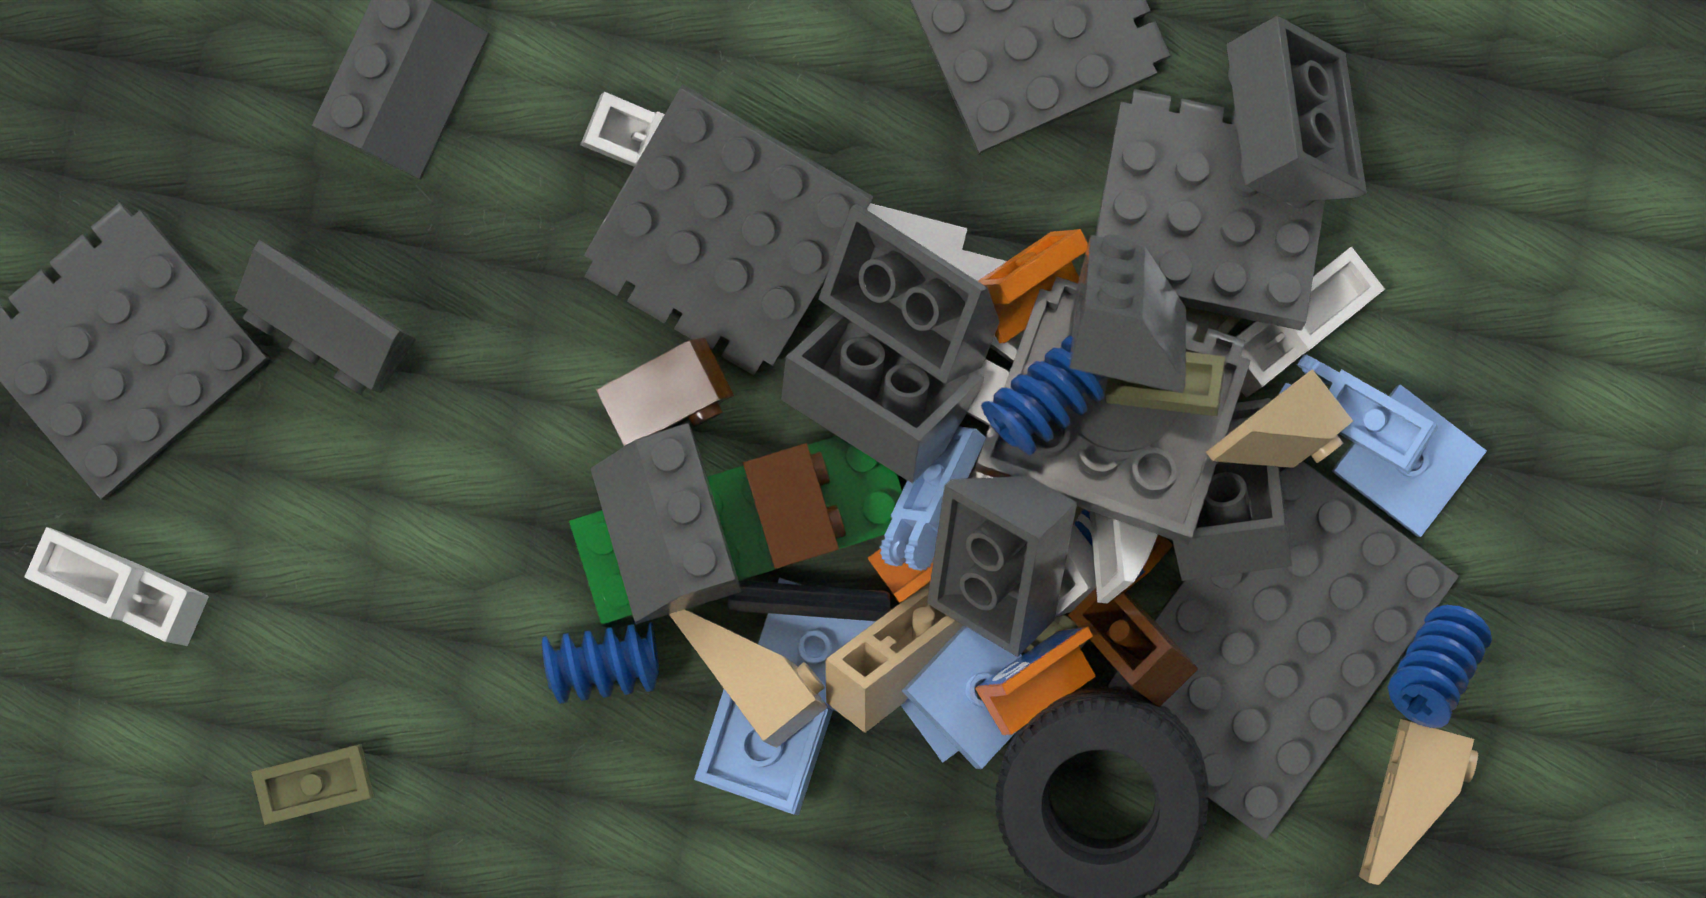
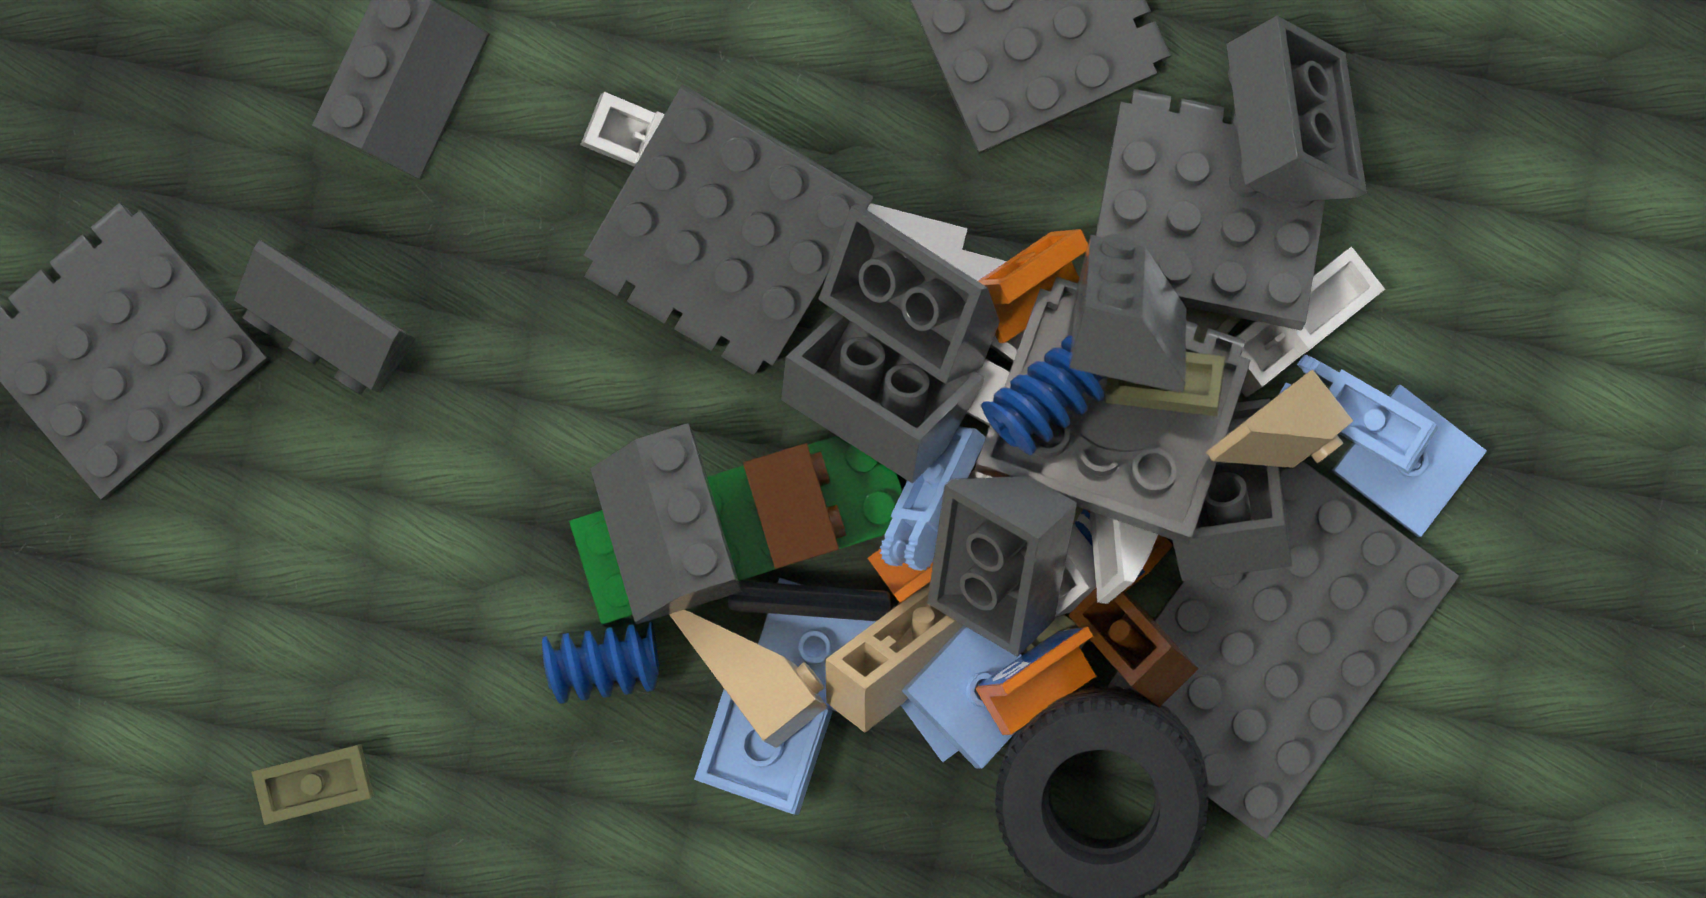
(116, 587): white slope -> none
(667, 392): brick -> none
(1418, 787): tan slope -> none
(1439, 665): blue piece -> none

